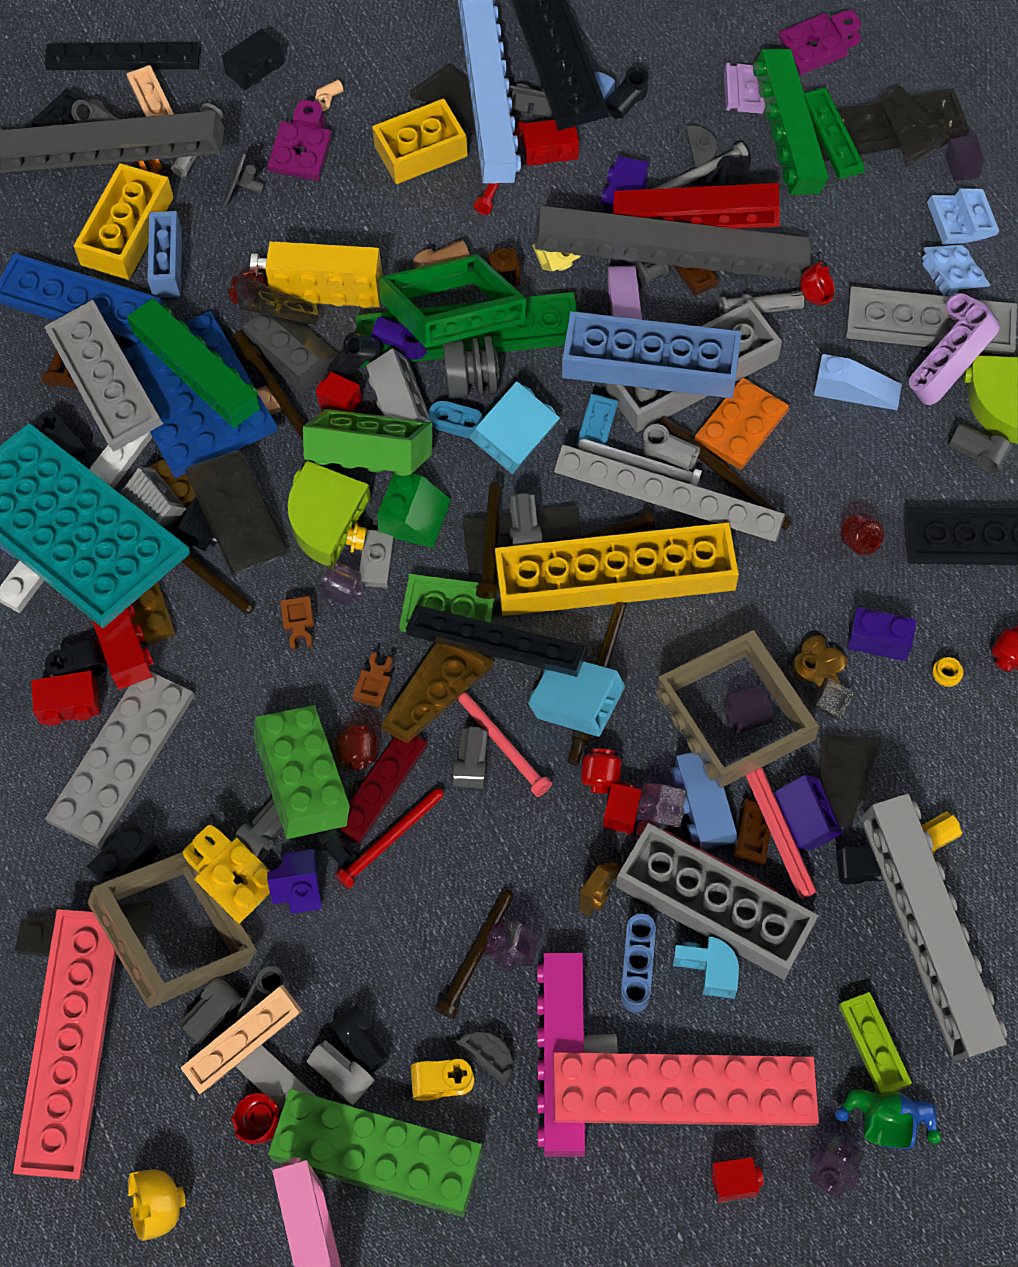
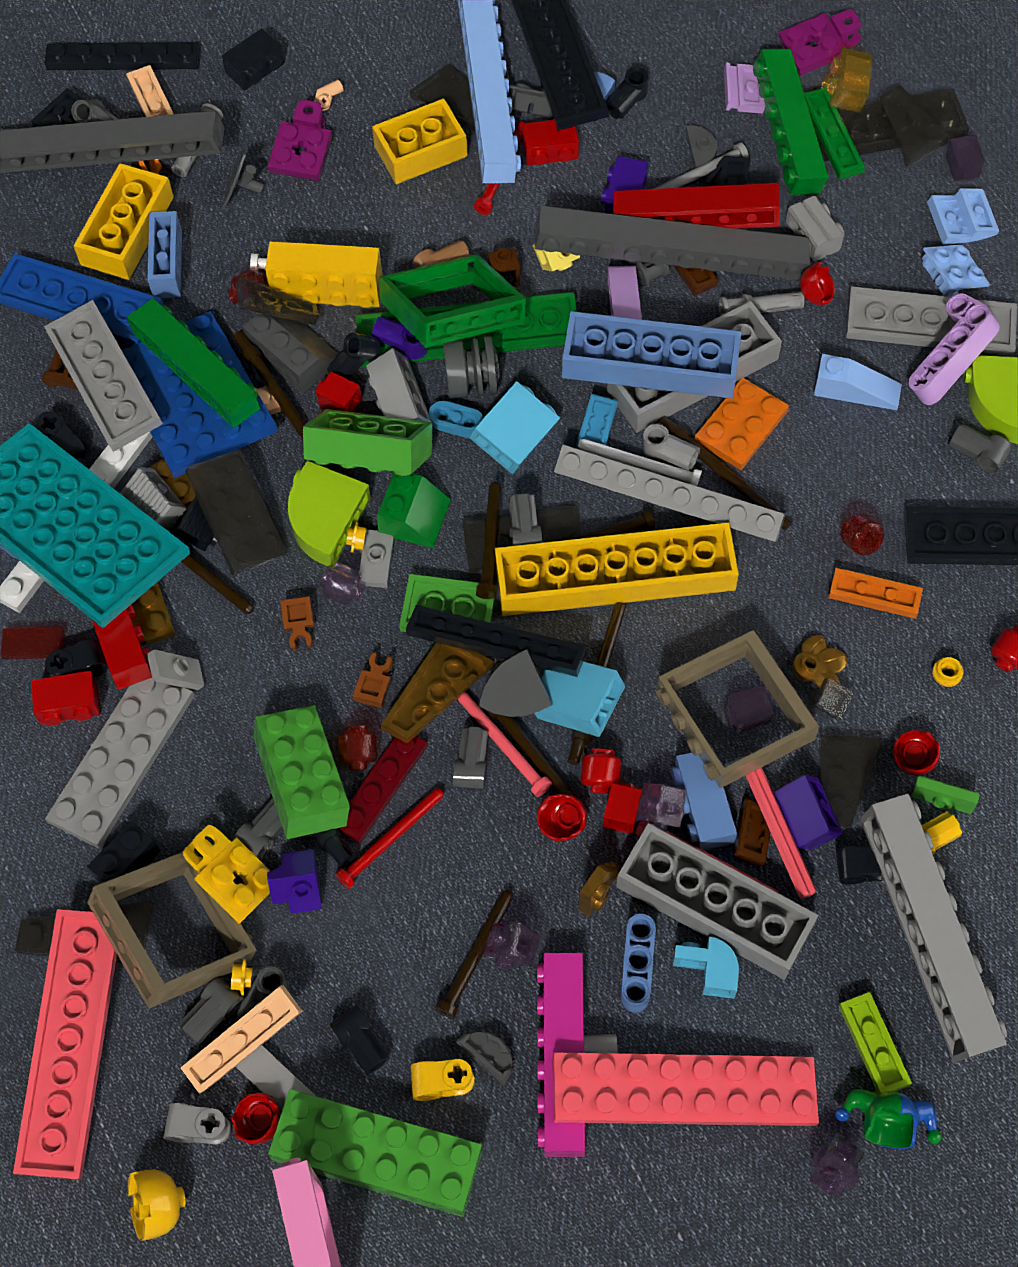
(31, 642): none -> clear red tile
(175, 670): none -> light grey plate
(190, 1124): none -> light grey piece
(241, 977): none -> yellow plate
(346, 1078): light grey piece -> none
(515, 688): none -> dark grey shield
(533, 753): none -> dark brown bar
(561, 817): none -> red hair
(736, 1179): red brick -> none
(814, 221): none -> light grey brick
(849, 79): none -> clear yellow brick
(875, 593): none -> orange plate
(881, 634): dark purple brick -> none
(916, 752): none -> red hair
(945, 795): none -> bright green plate

